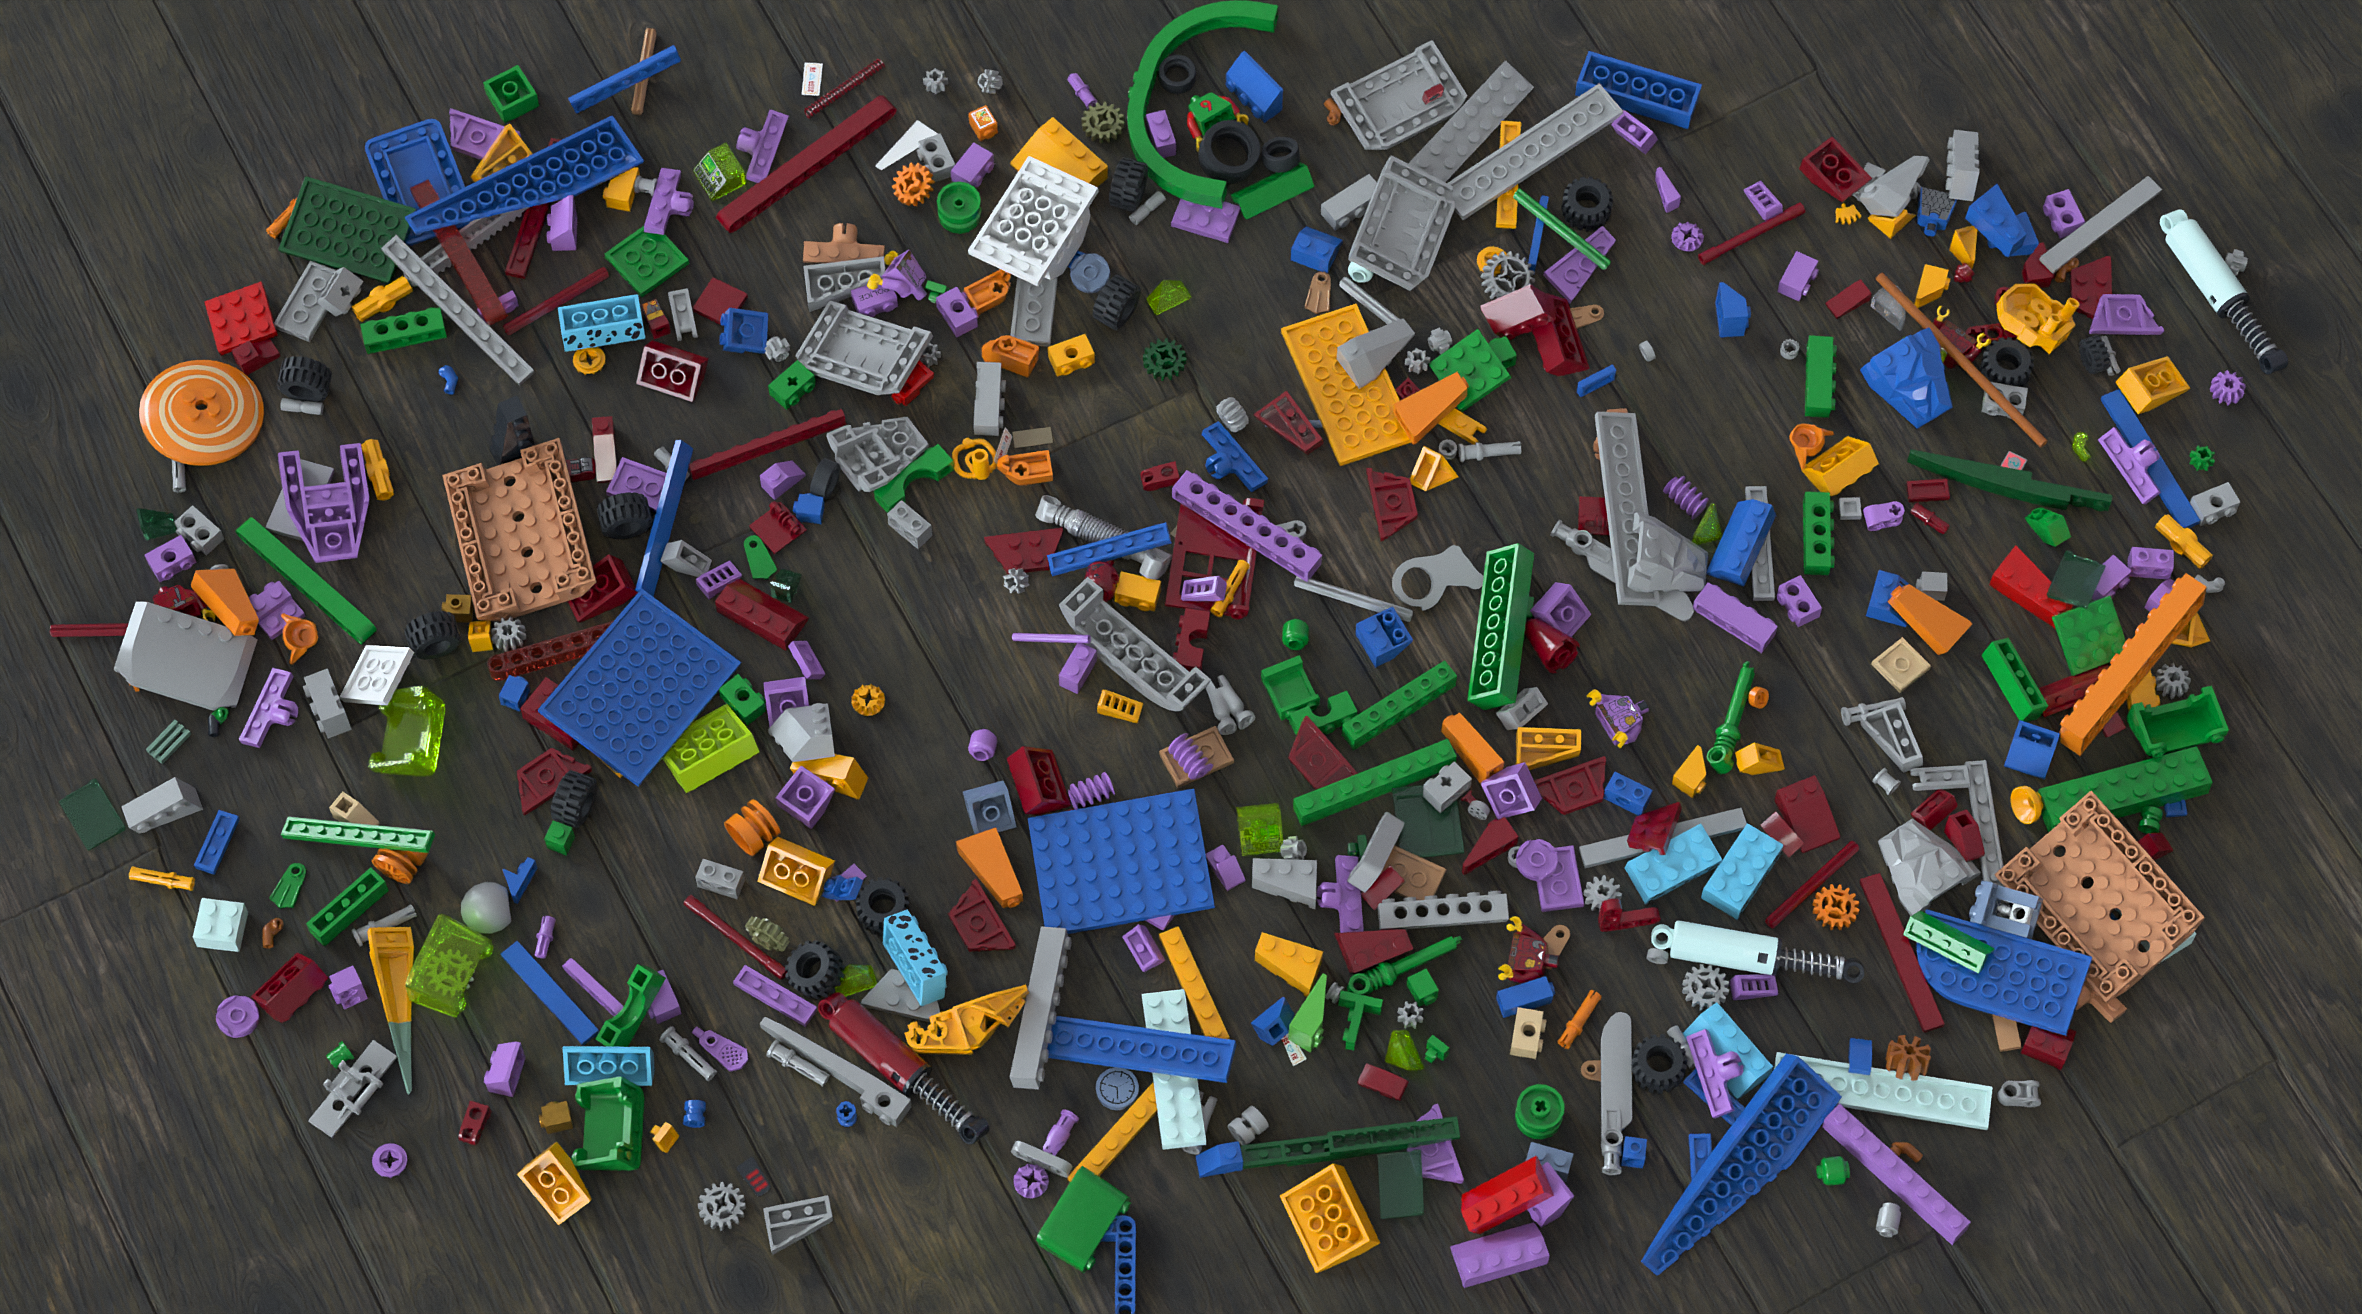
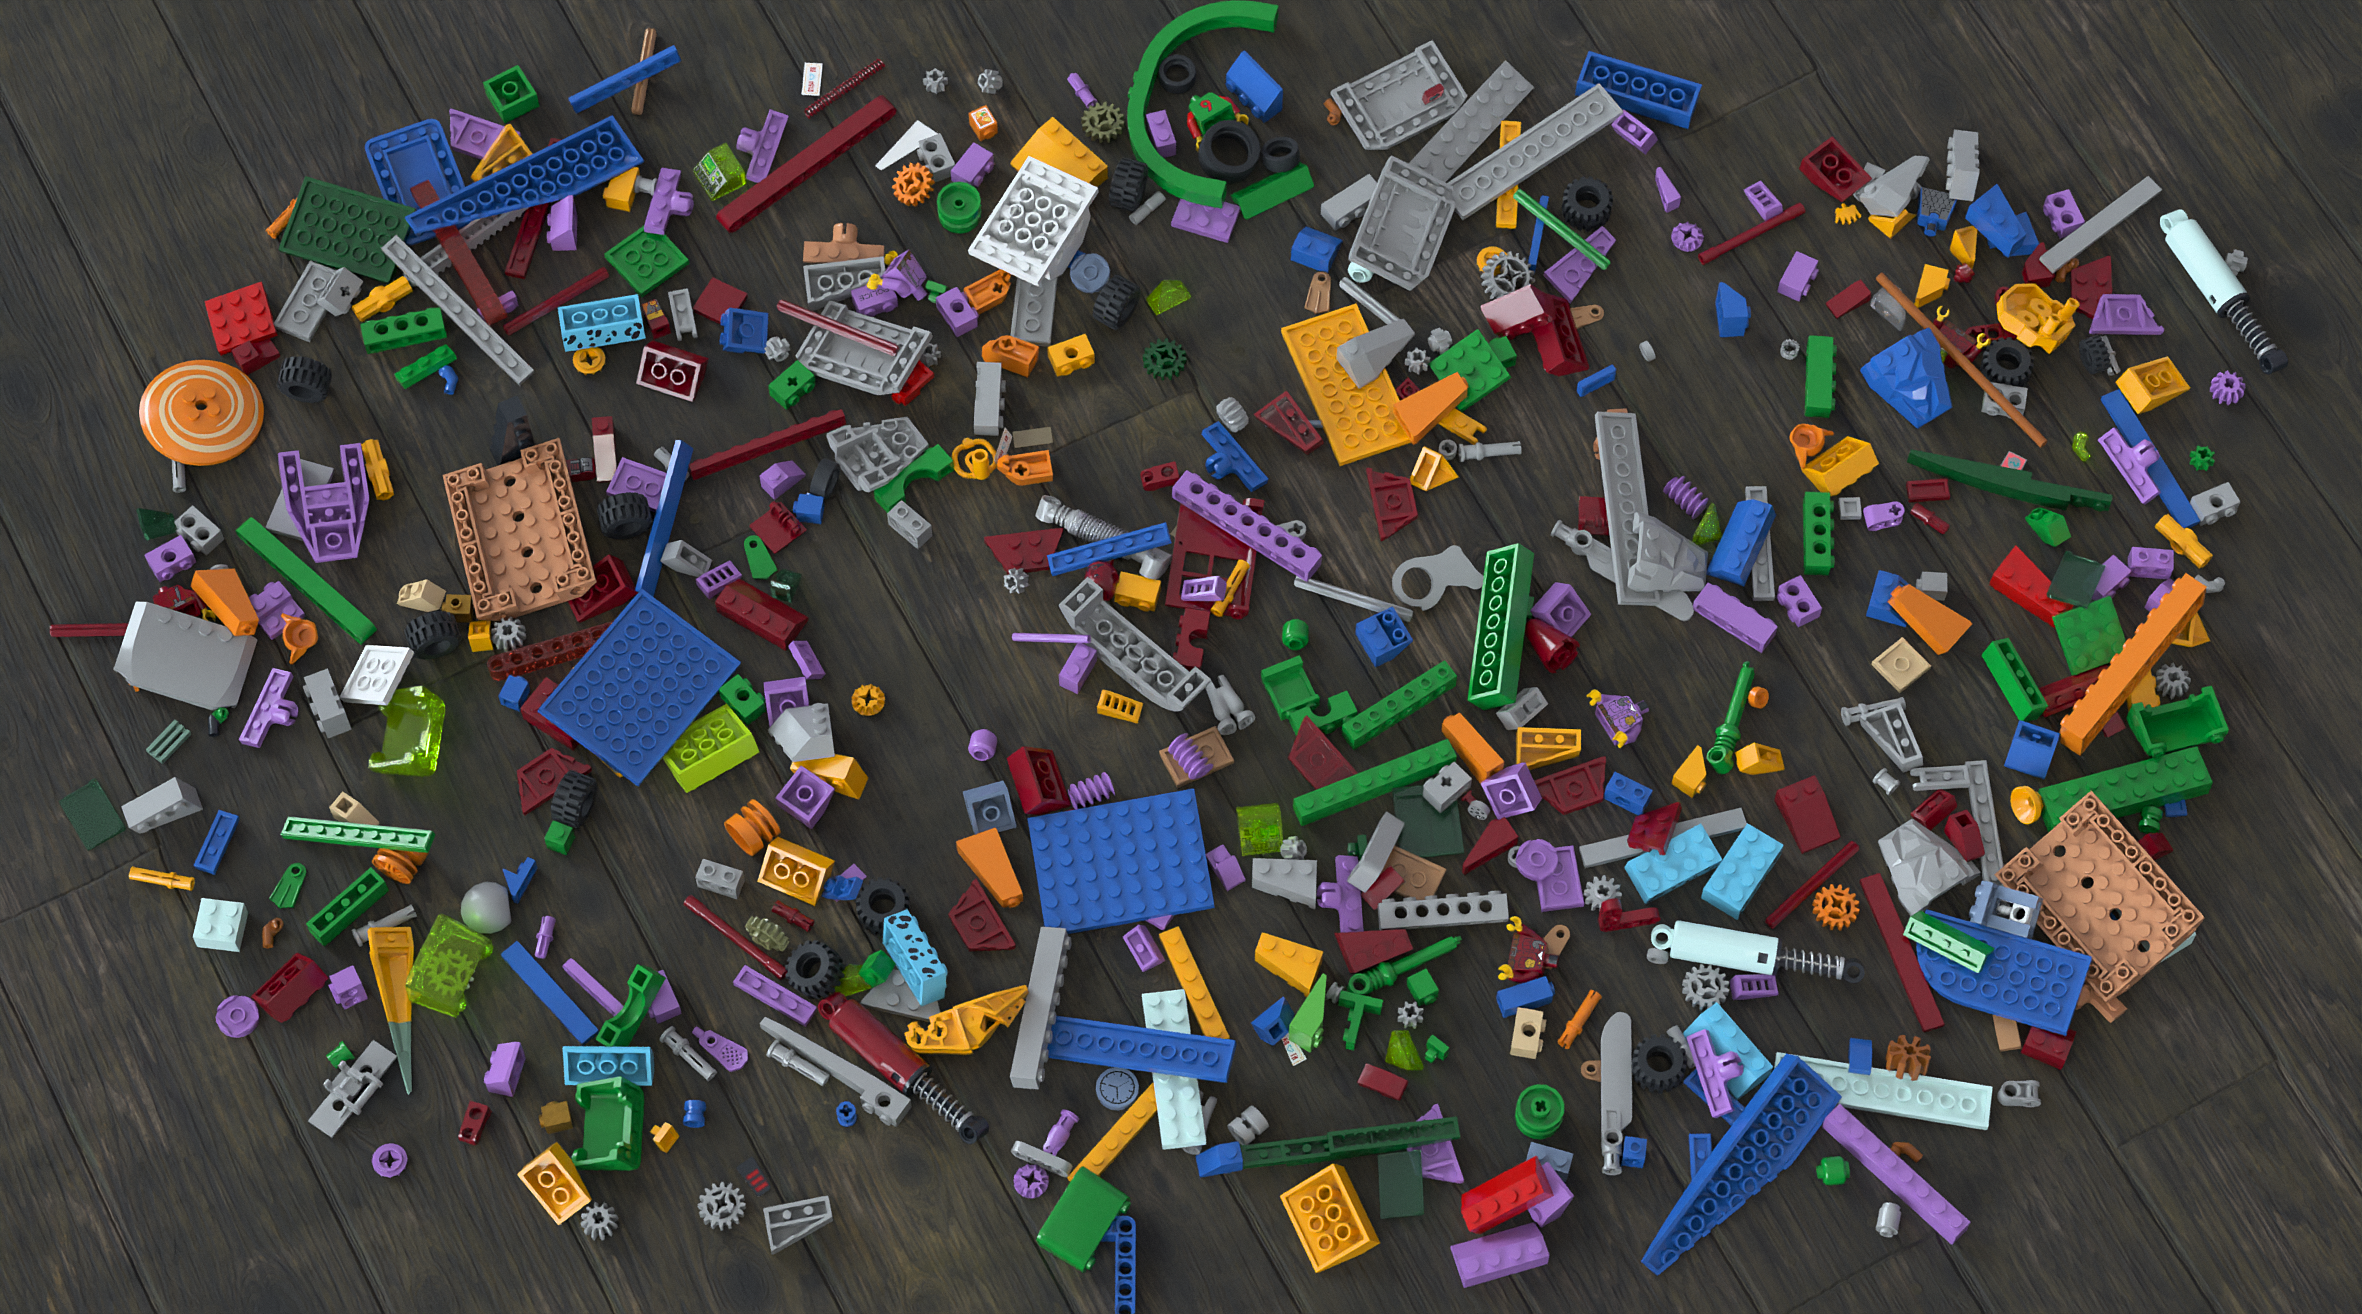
(299, 406): light grey piece -> none
(421, 596): none -> tan slope
(425, 366): none -> green plate
(604, 1227): none -> light grey gear
(793, 916): none -> dark red pin
(837, 327): none -> axle
(877, 968): none -> green brick
(1780, 831): dark red slope -> none

